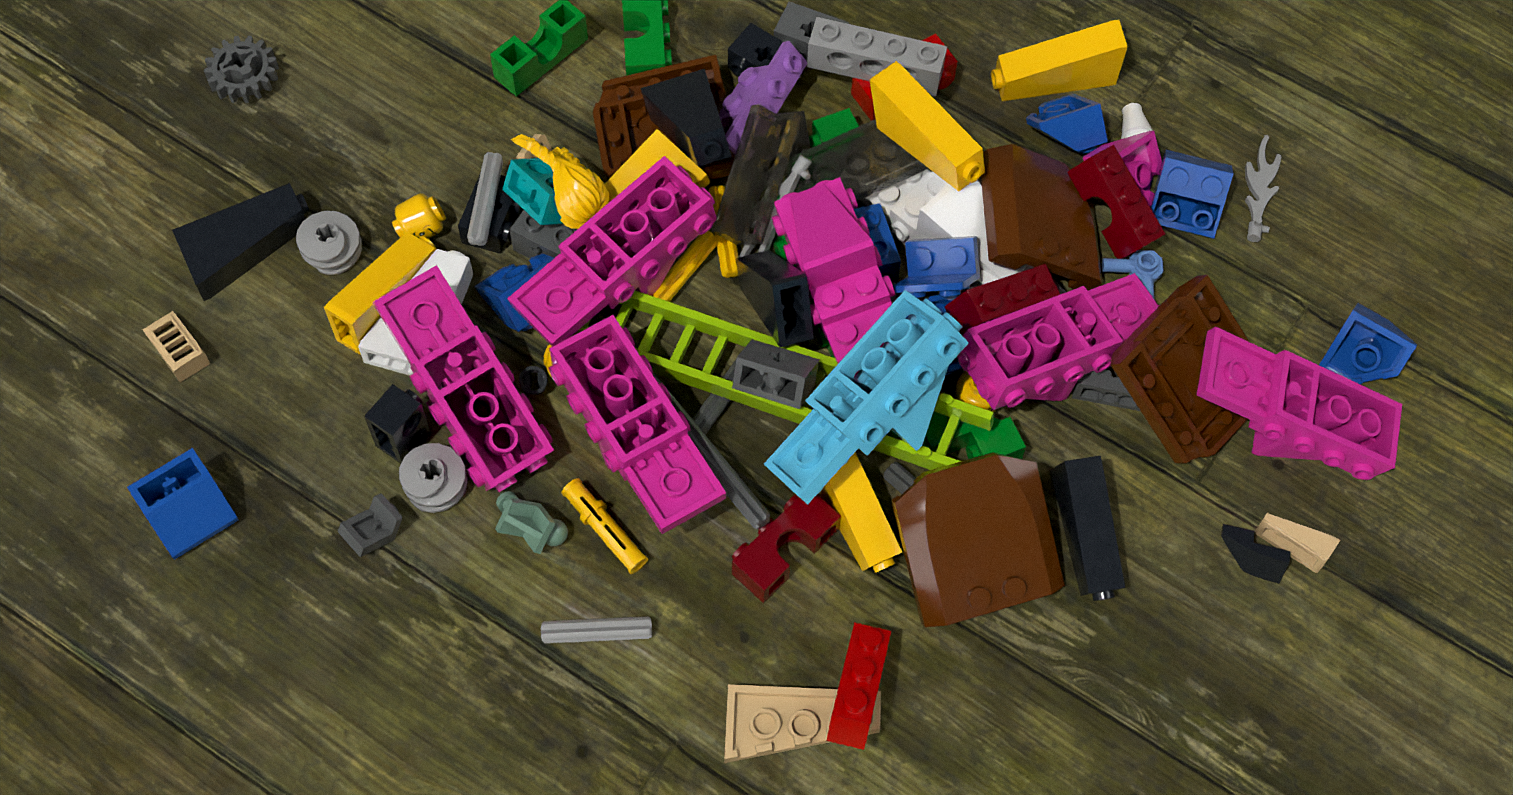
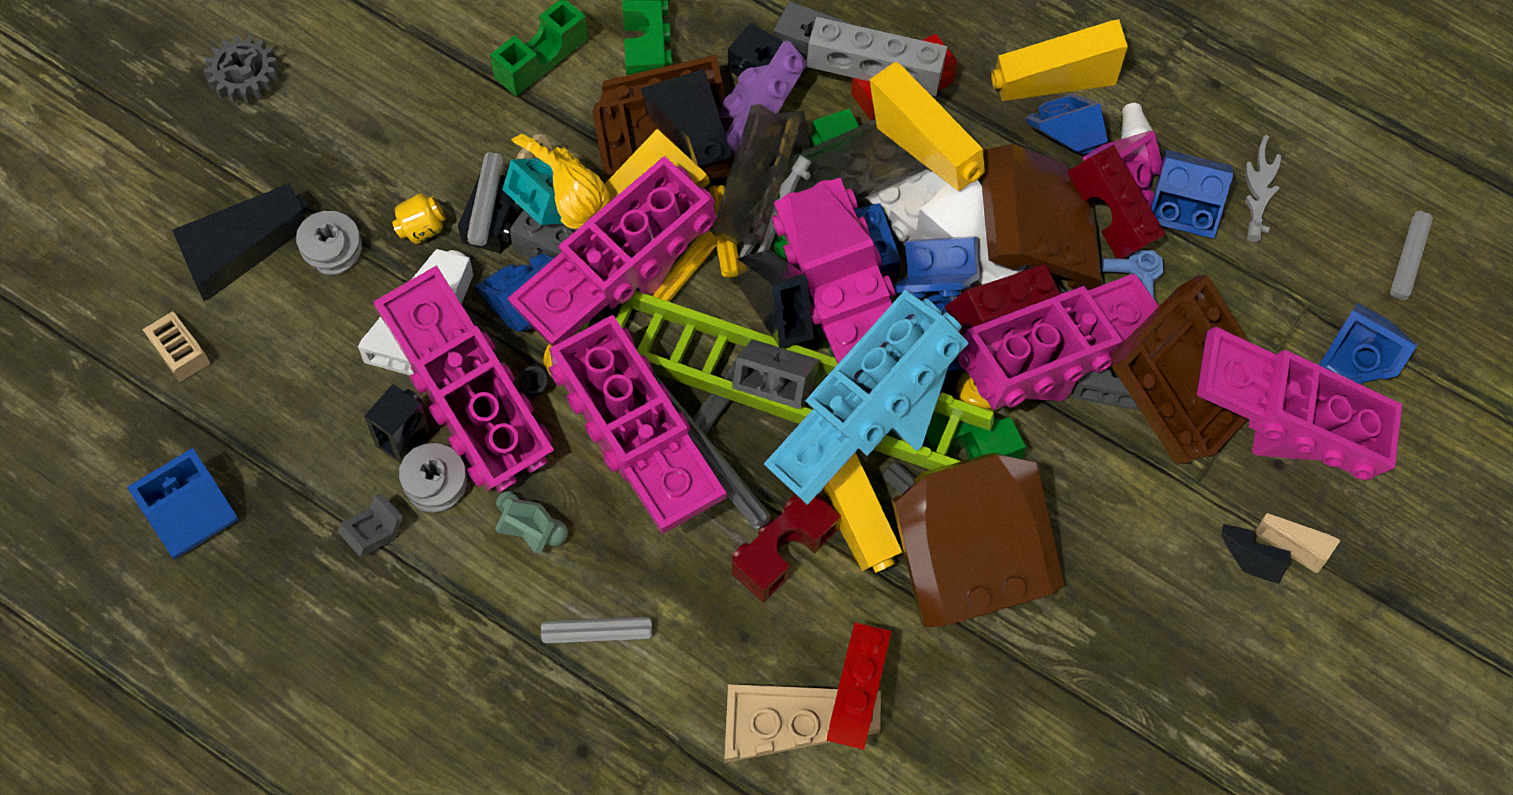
(352, 309): yellow slope -> none
(578, 495): yellow pin -> none
(1088, 526): black slope -> none
(1411, 255): none -> light grey axle

